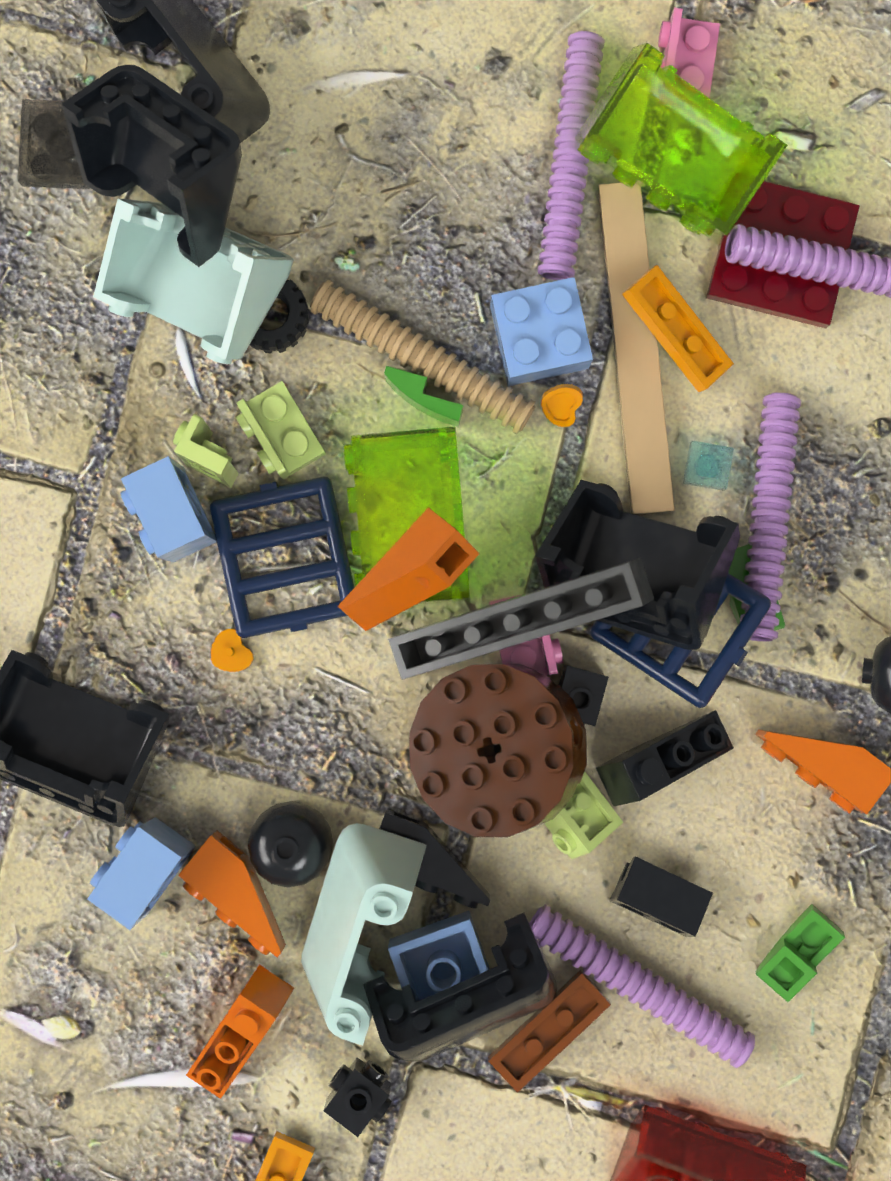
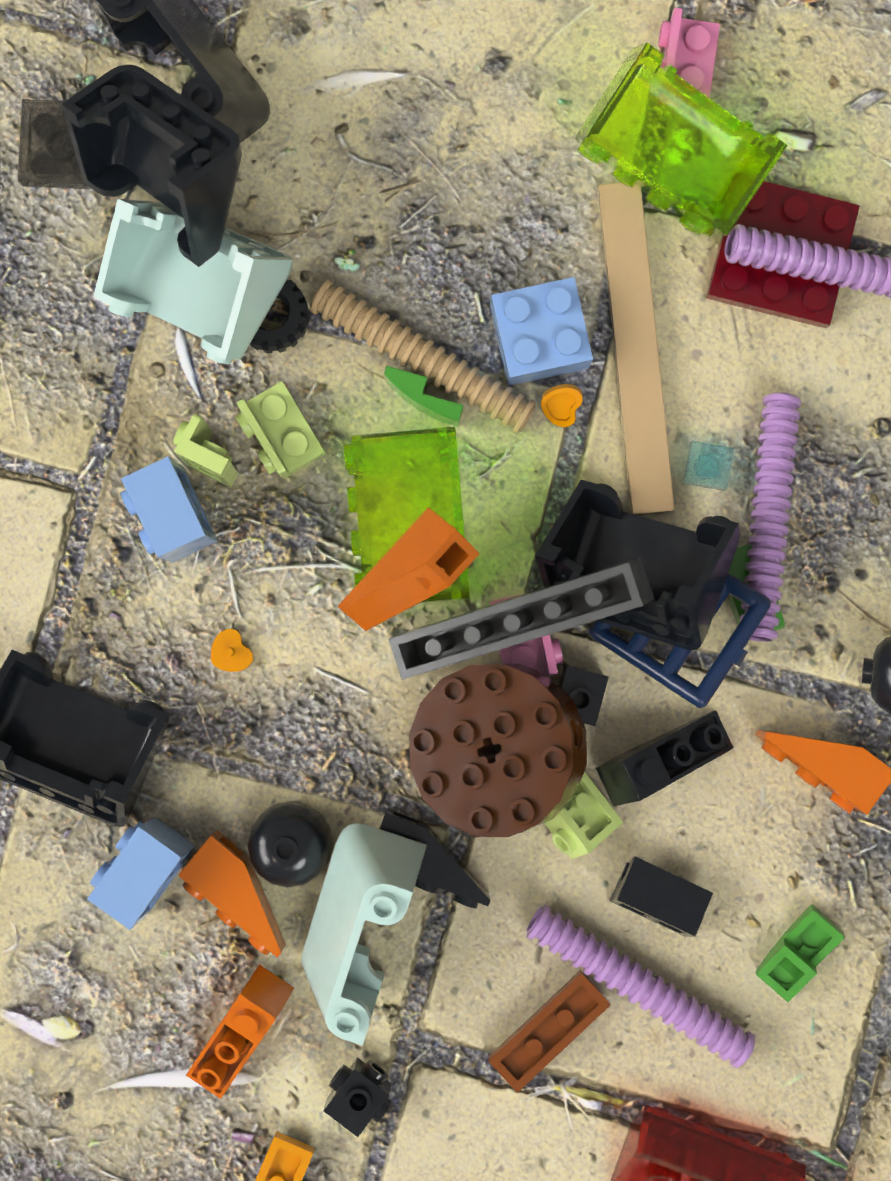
(231, 547): dark blue bar -> none
(438, 955): light blue brick -> none
(469, 1009): black windscreen -> none
(569, 165): lavender piece -> none
(677, 328): light orange plate -> none

